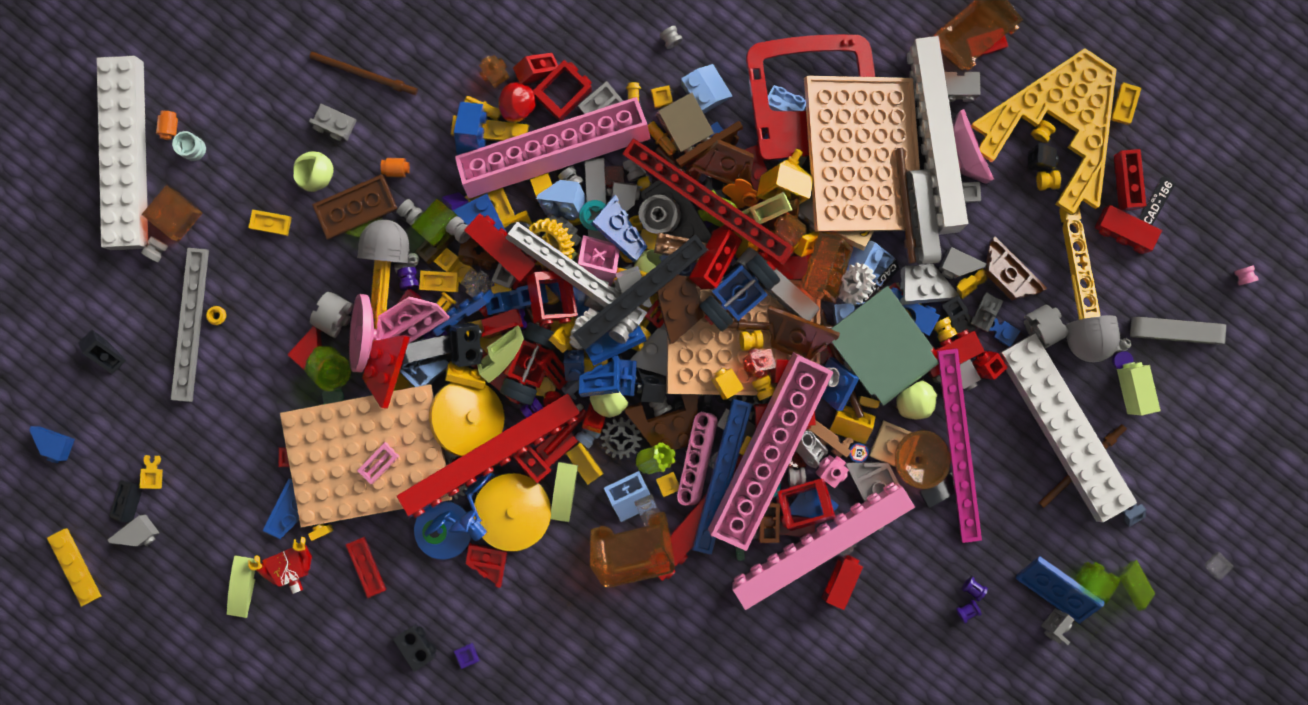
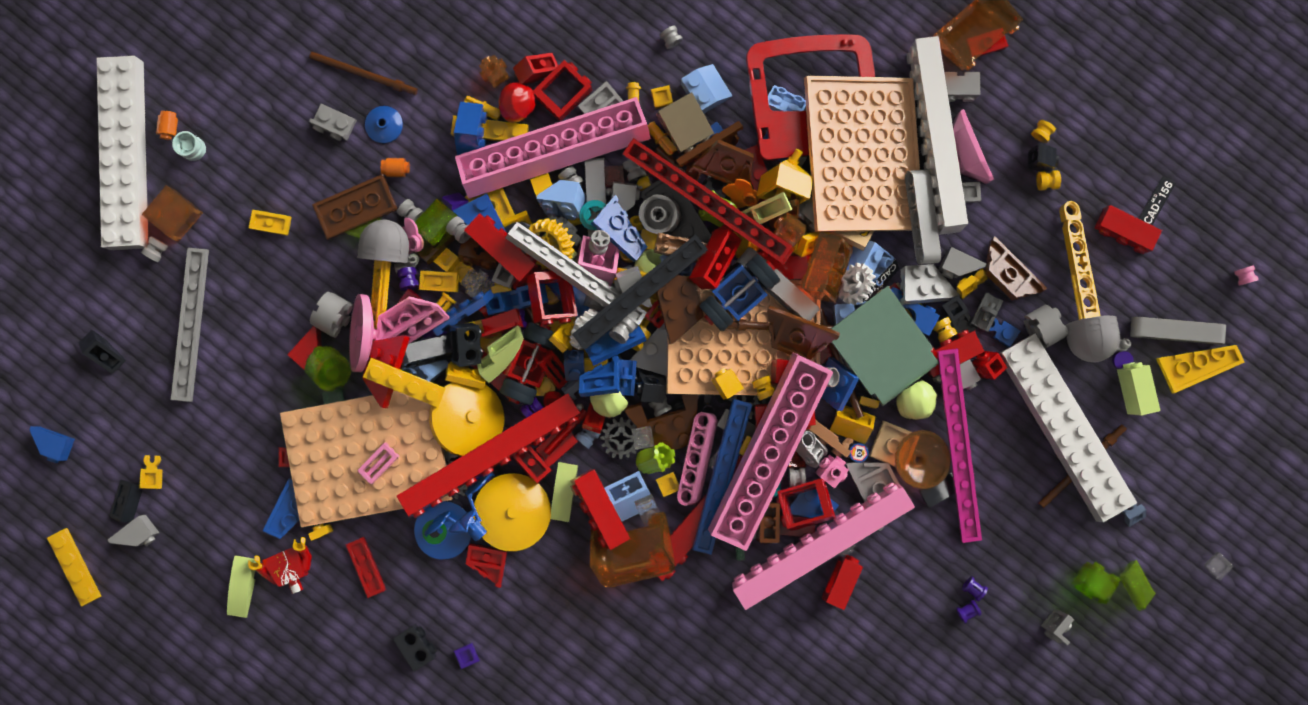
(211, 312): yellow plate -> none
(312, 171): yellowish green piece -> none
(391, 129): none -> blue dish
(404, 382): none -> yellow plate
(415, 240): none -> bright pink plate
(586, 464): yellow panel -> none
(599, 509): none -> red brick
(603, 240): none -> light grey wheel
(642, 438): none -> clear plate
(751, 340): yellow wheel -> none
(759, 363): clear red brick -> none
(910, 242): reddish brown bar -> none
(1059, 589): blue tile -> none
(1079, 97): yellow wing -> none
(1125, 103): yellow plate -> none
(1130, 180): red brick -> none
(1191, 368): none -> yellow wing

